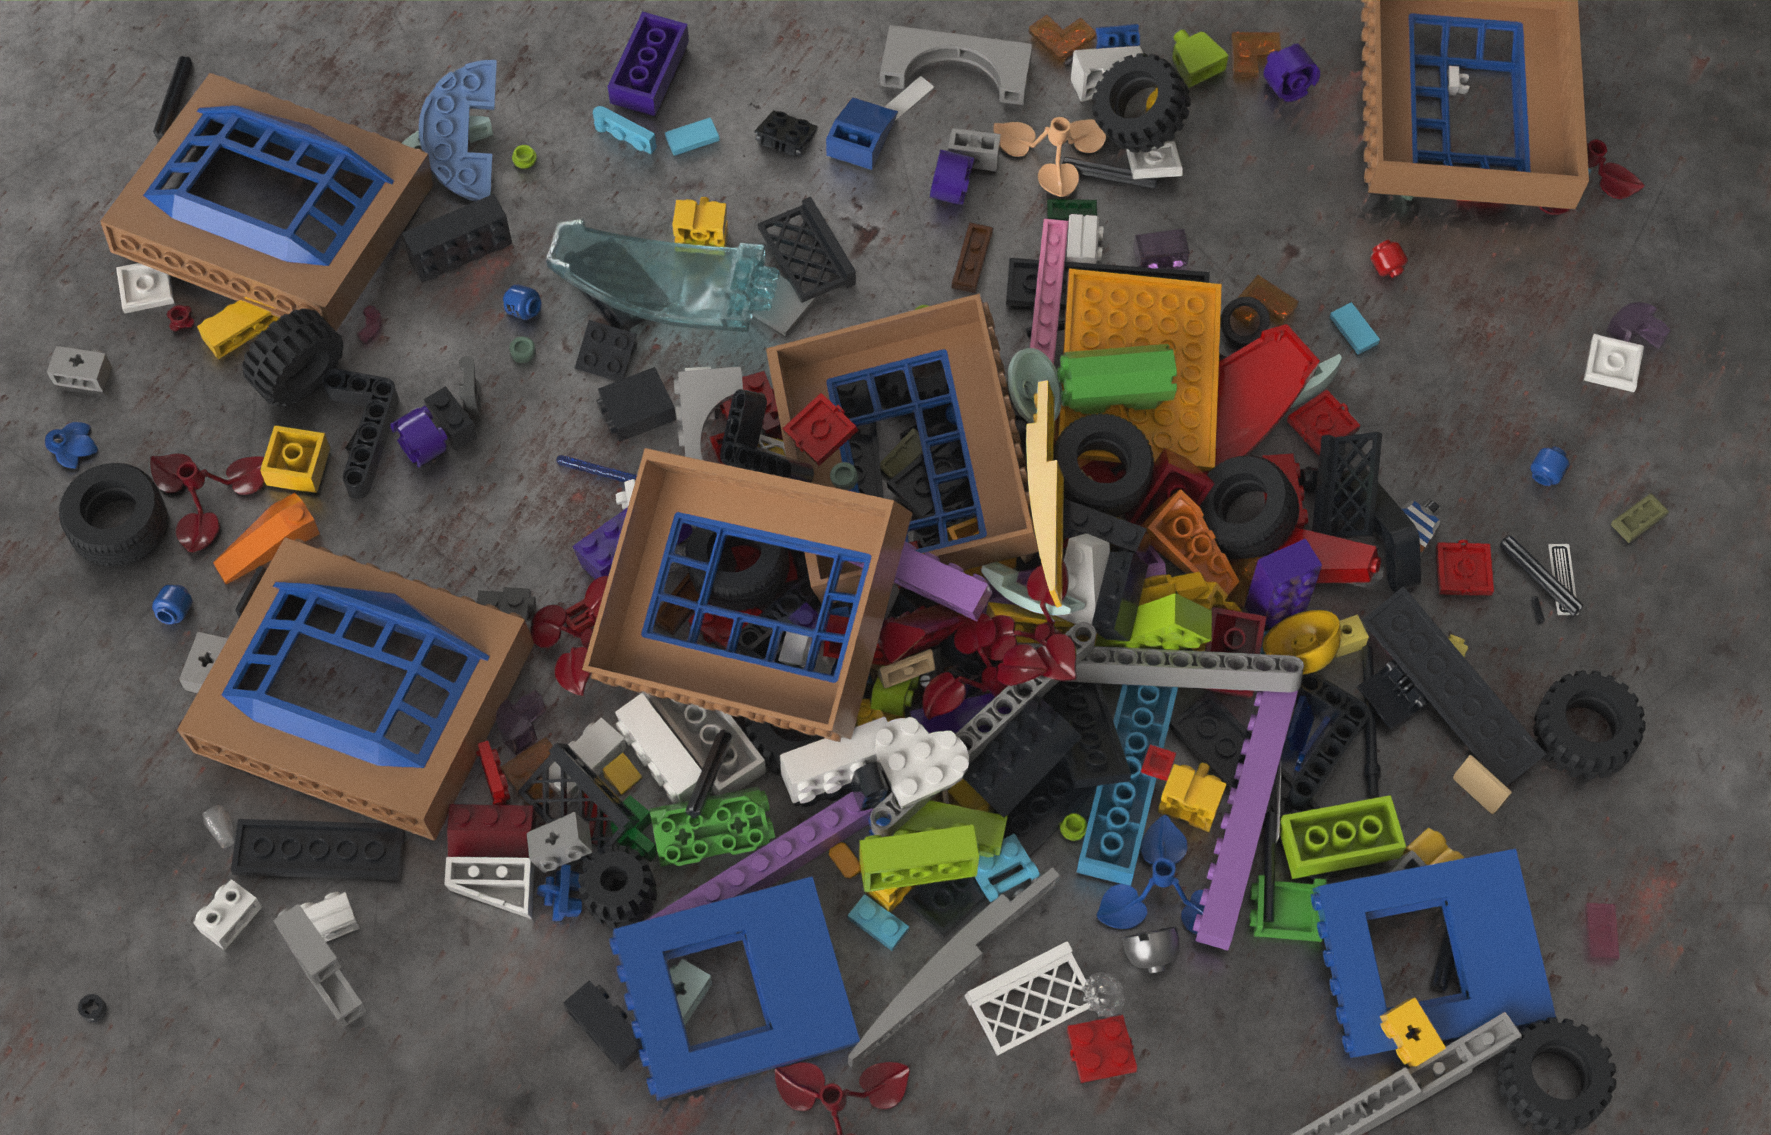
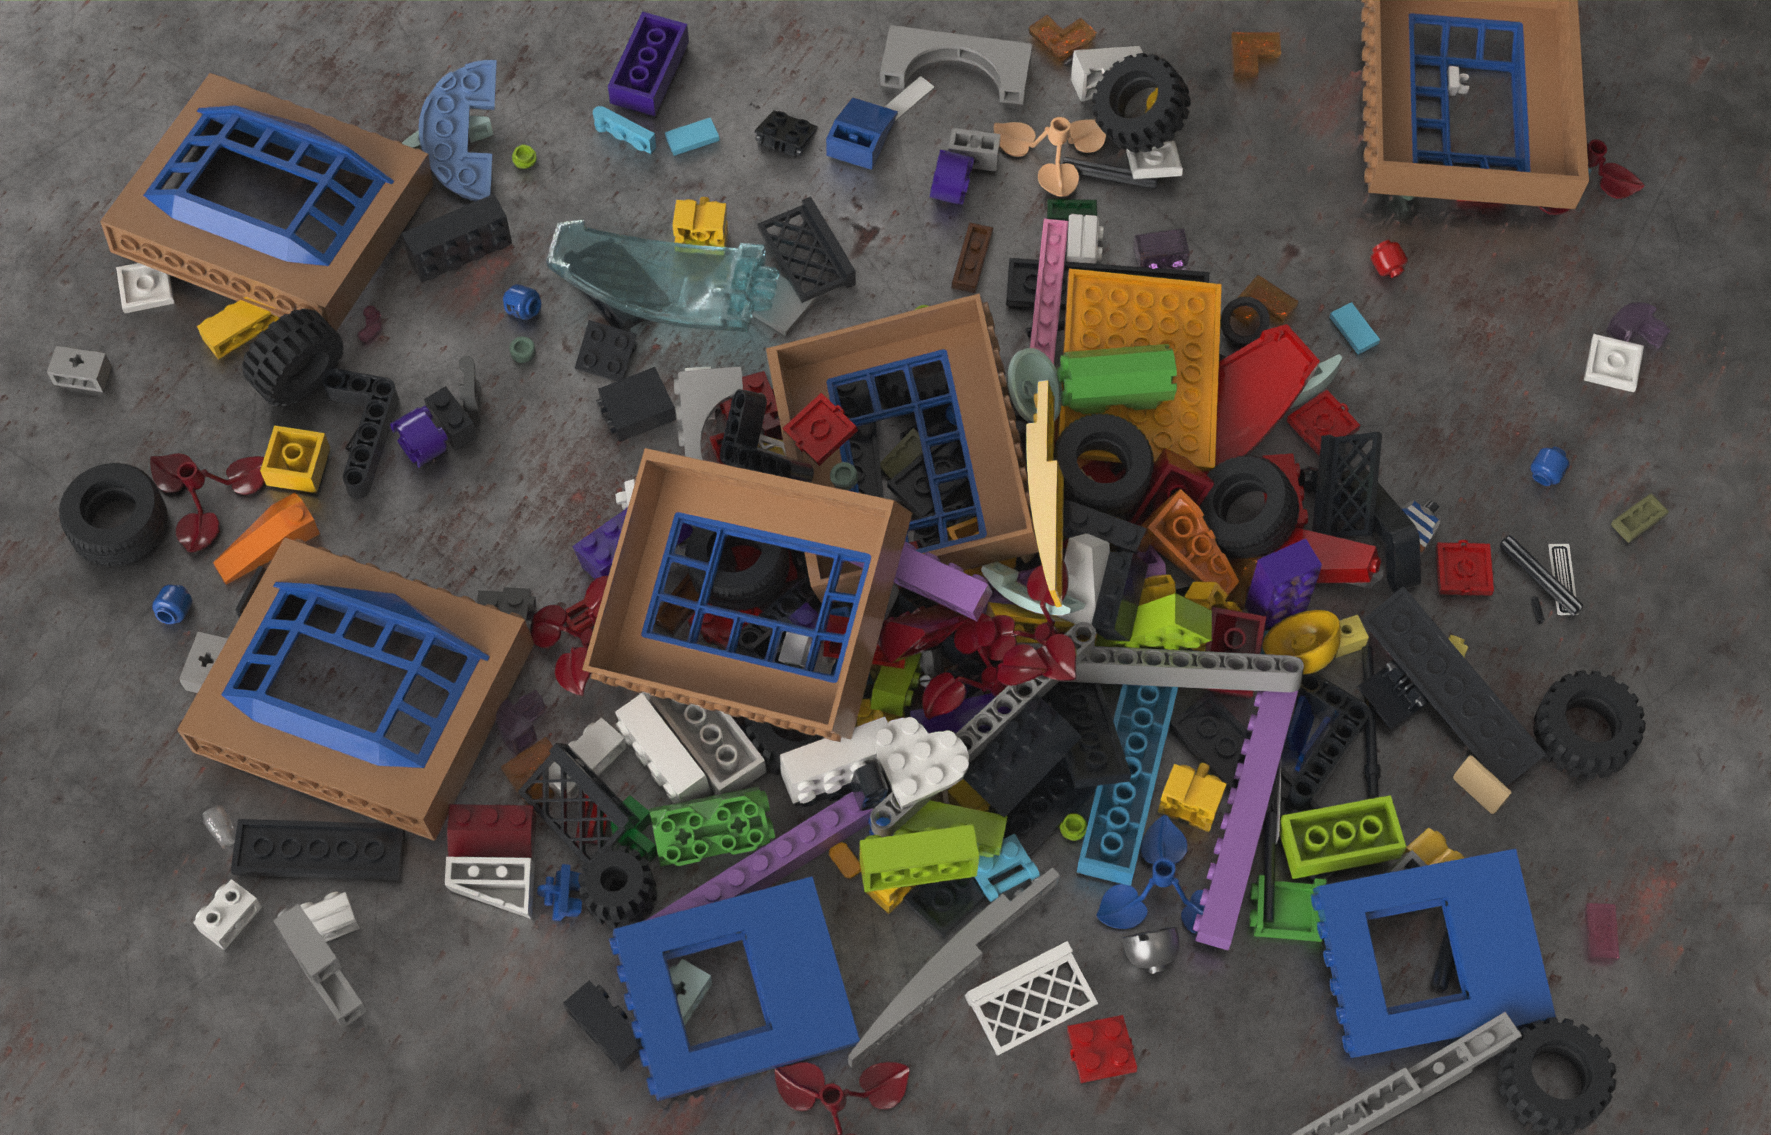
(74, 443): blue plate -> none
(96, 1015): black bush -> none
(173, 96): black axle -> none
(177, 312): dark red plate -> none
(495, 778): red plate -> none
(559, 842): light grey brick -> none
(594, 468): clear blue piece -> none
(621, 773): yellow slope -> none
(708, 774): black axle -> none
(878, 922): medium azure plate -> none
(906, 669): tan slope -> none
(1107, 984): clear gear -> none
(1118, 36): blue hips -> none
(1158, 762): red plate -> none
(1190, 585): yellow slope -> none
(1197, 57): lime torso -> none
(1291, 72): dark purple brick -> none
(1425, 1040): yellow brick -> none

